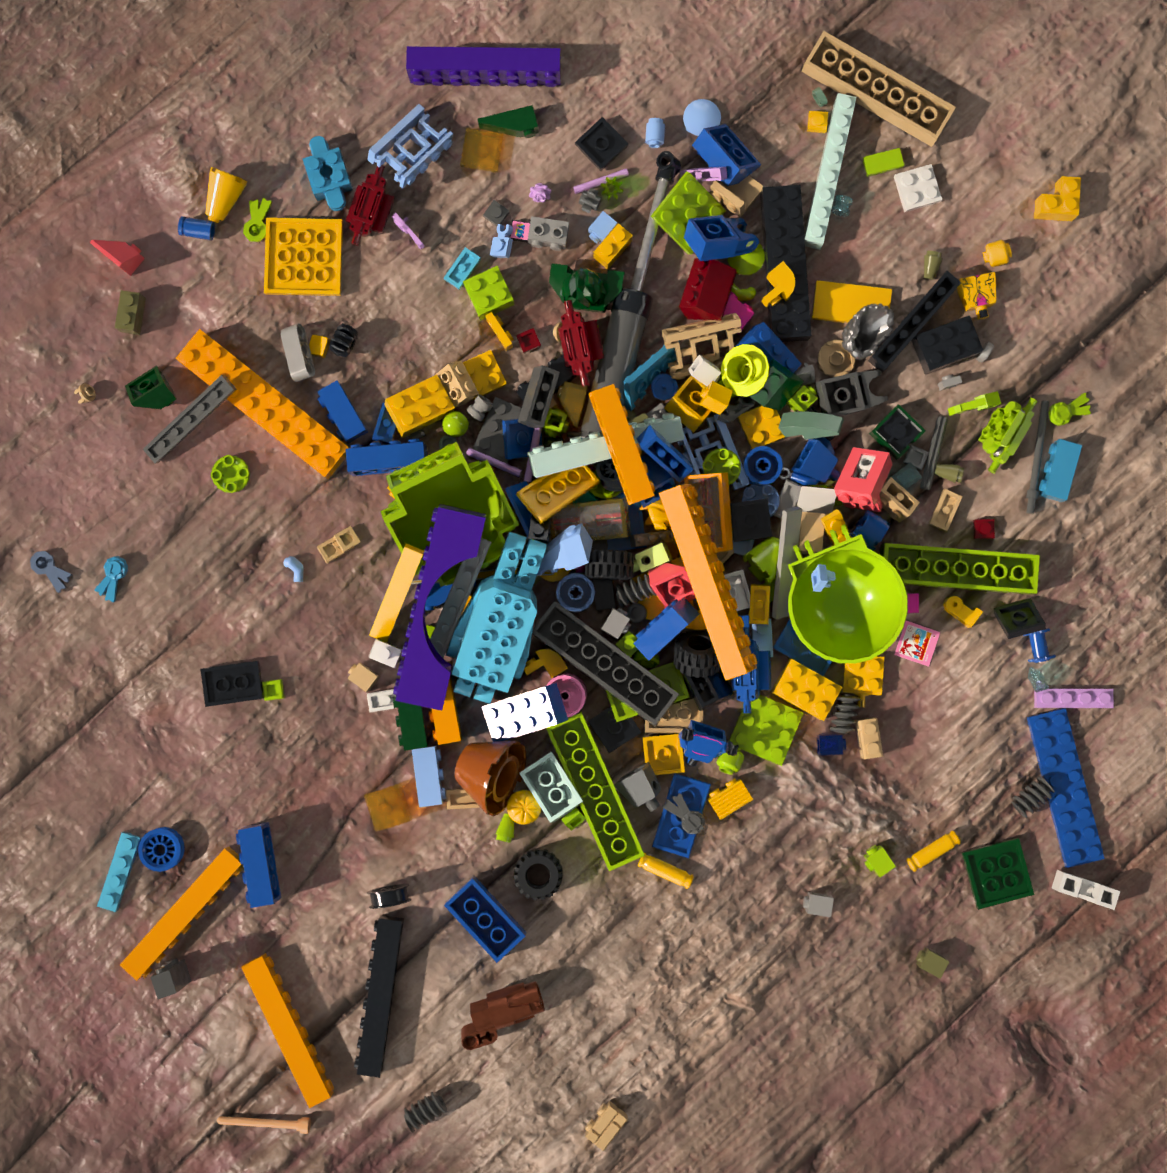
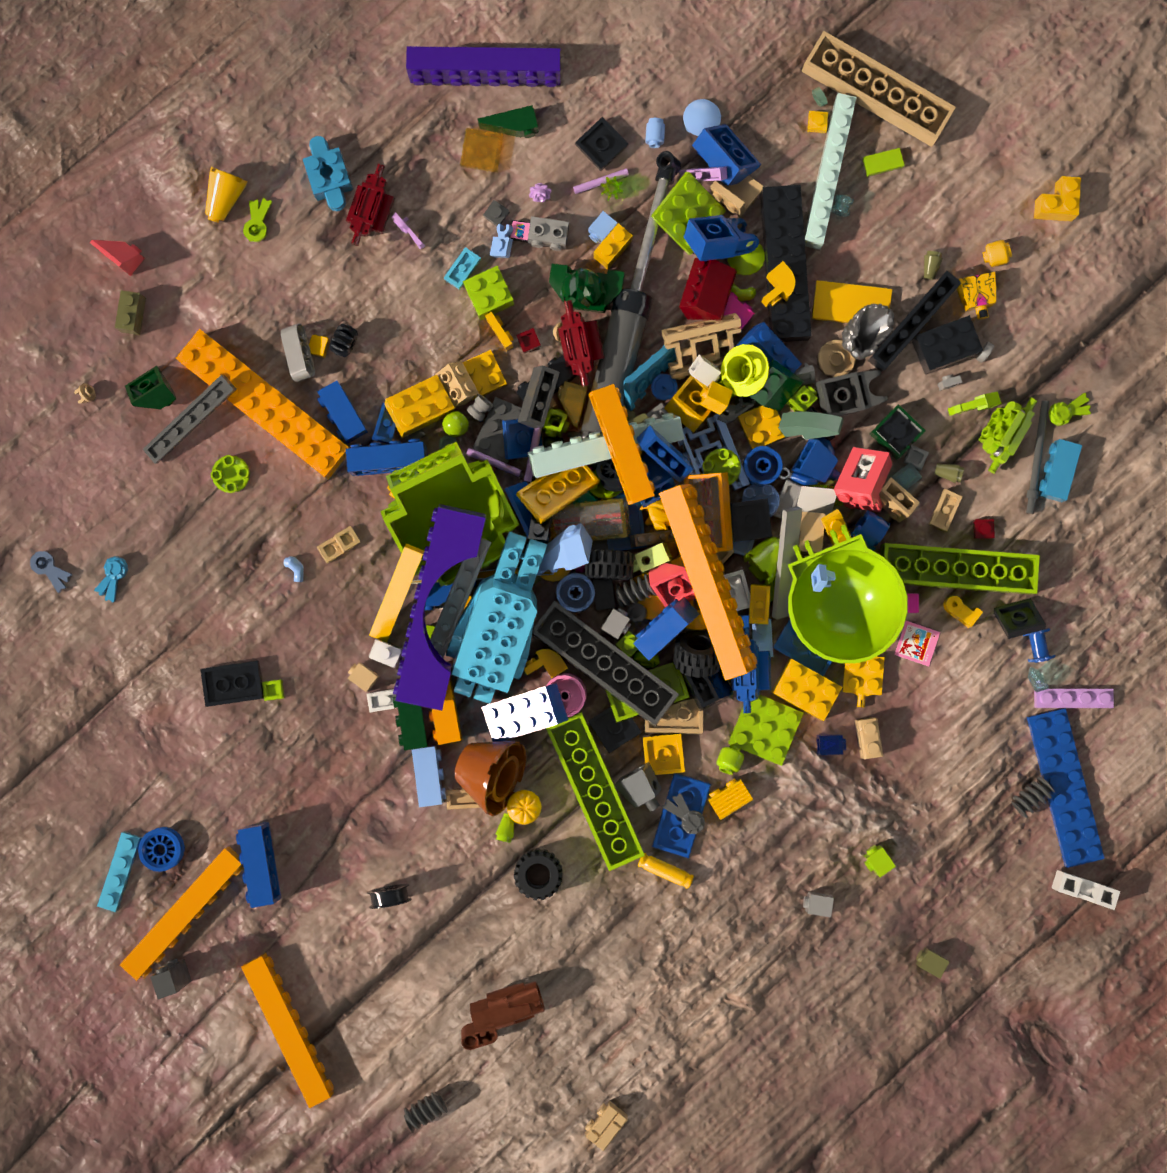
(196, 228): blue piece -> none
(302, 1125): light nougat piece -> none
(303, 256): yellow plate -> none
(380, 996): black brick -> none
(388, 807): clear yellow slope -> none
(400, 135): light blue fence -> none
(485, 919): blue brick -> none
(551, 787): light aqua slope -> none
(573, 819): lime tile -> none
(590, 200): dark grey gear -> none
(704, 743): blue torso -> none
(845, 713): dark grey piece -> none
(917, 188): white plate -> none
(933, 851): yellow axle -> none
(934, 452): dark grey axle -> none
(997, 873): dark green plate -> none

